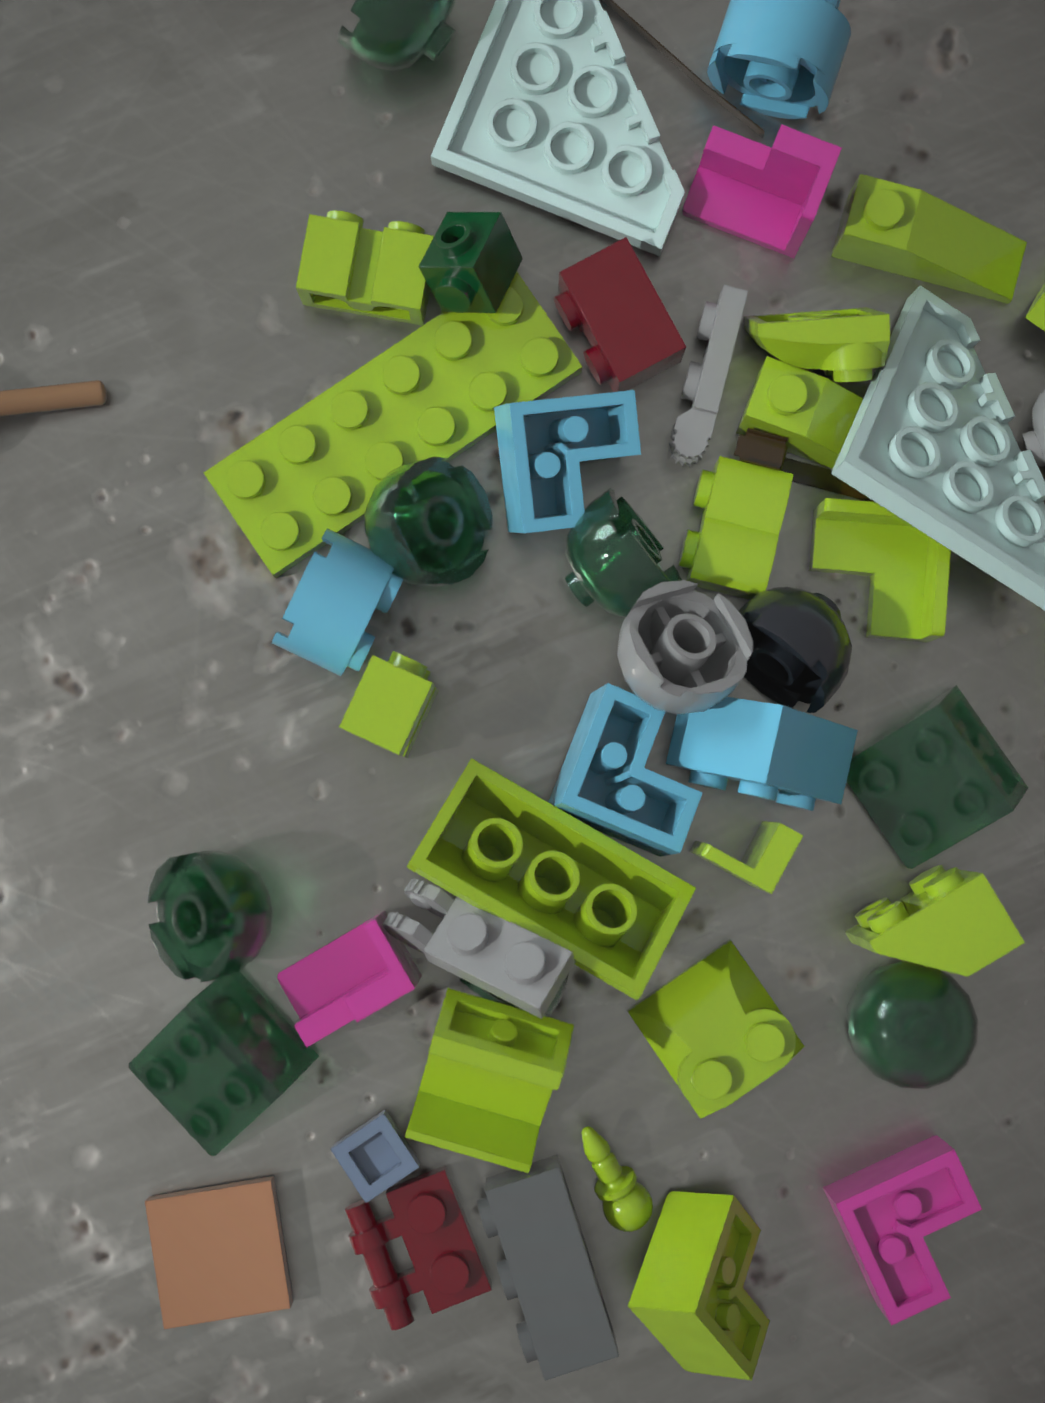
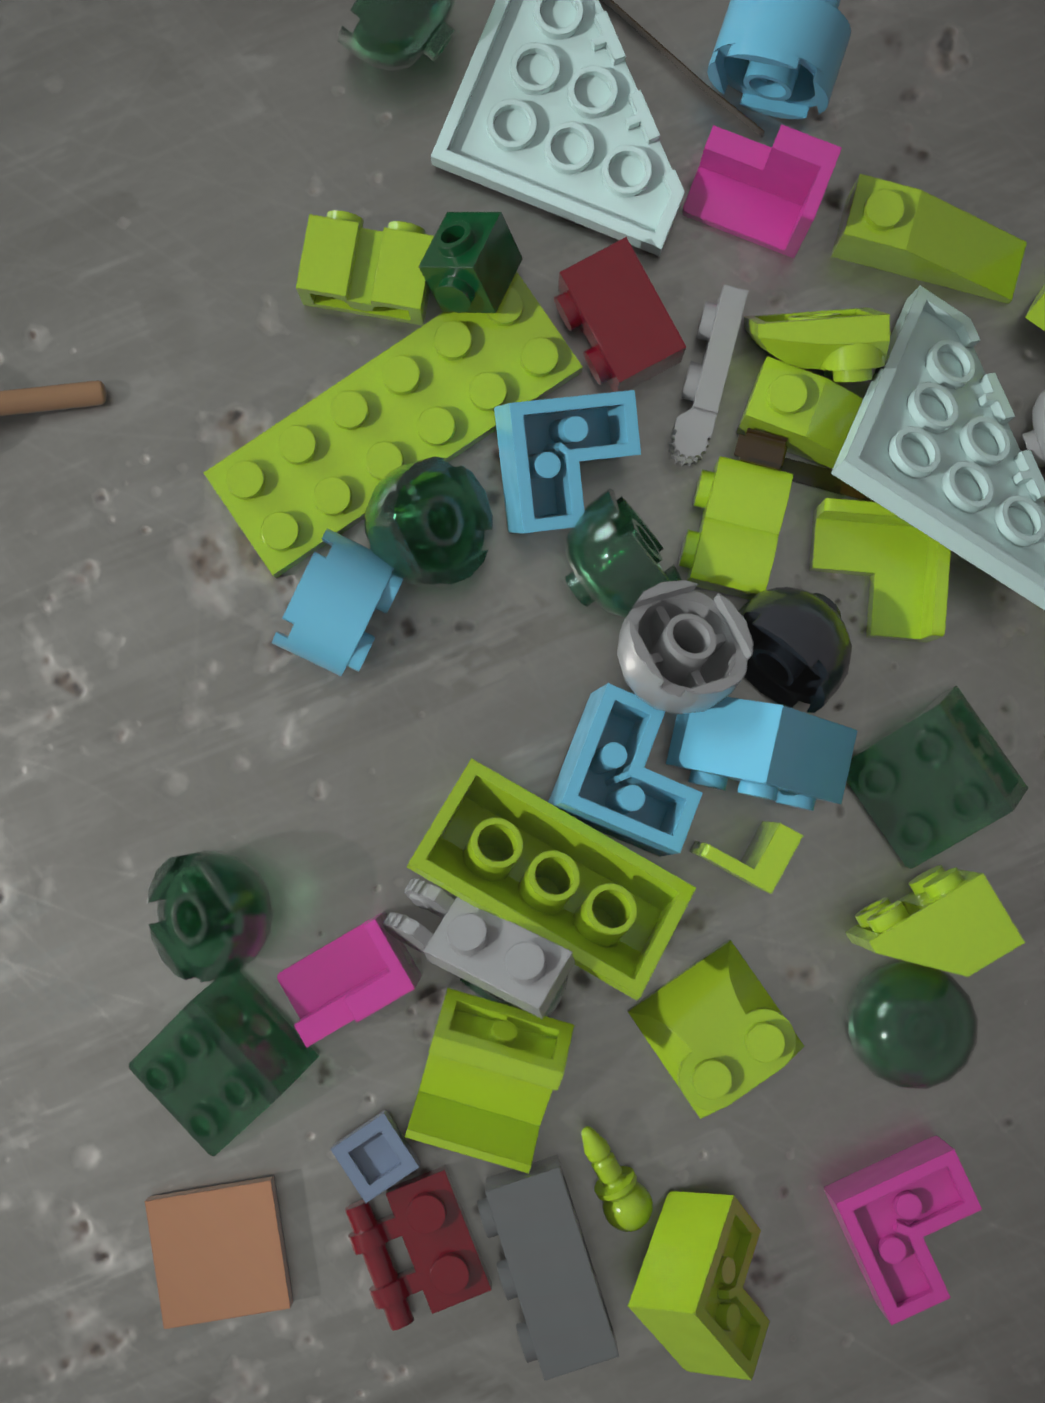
(391, 703): lime brick -> none

